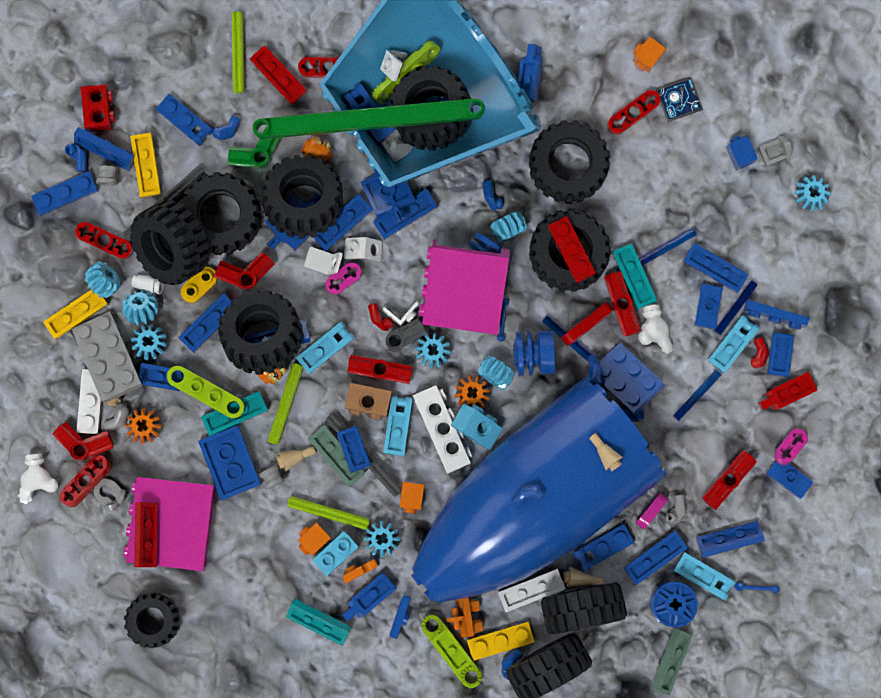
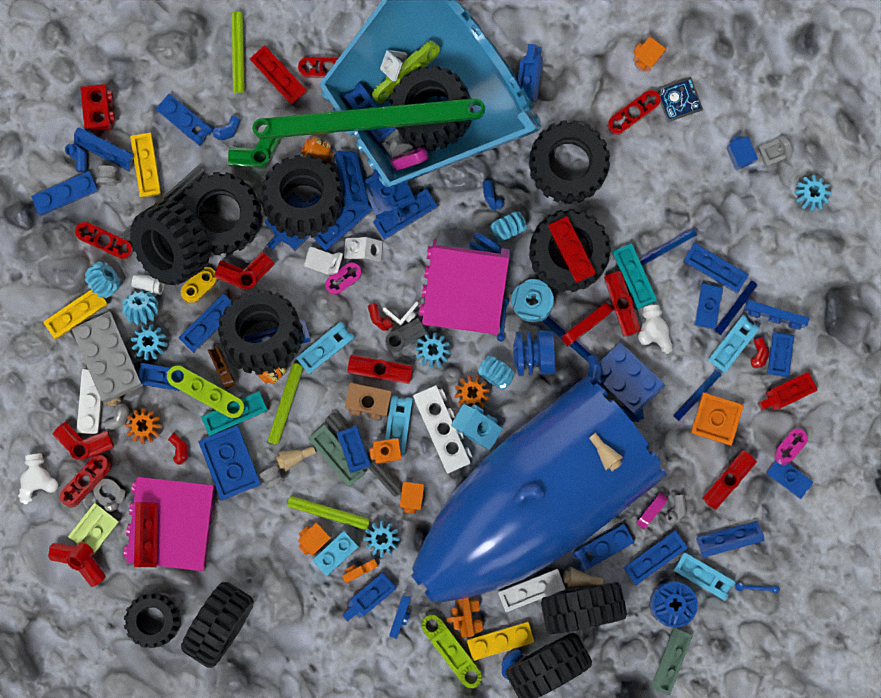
(79, 559): none -> red piece
(94, 527): none -> yellowish green plate
(181, 449): none -> red arm
(217, 624): none -> black tyre
(221, 367): none -> reddish brown piece
(318, 622): teal plate -> none
(351, 180): none -> blue plate
(386, 451): none -> orange brick
(409, 158): none -> dark pink beam
(525, 291): none -> medium azure plate
(717, 419): none -> orange plate

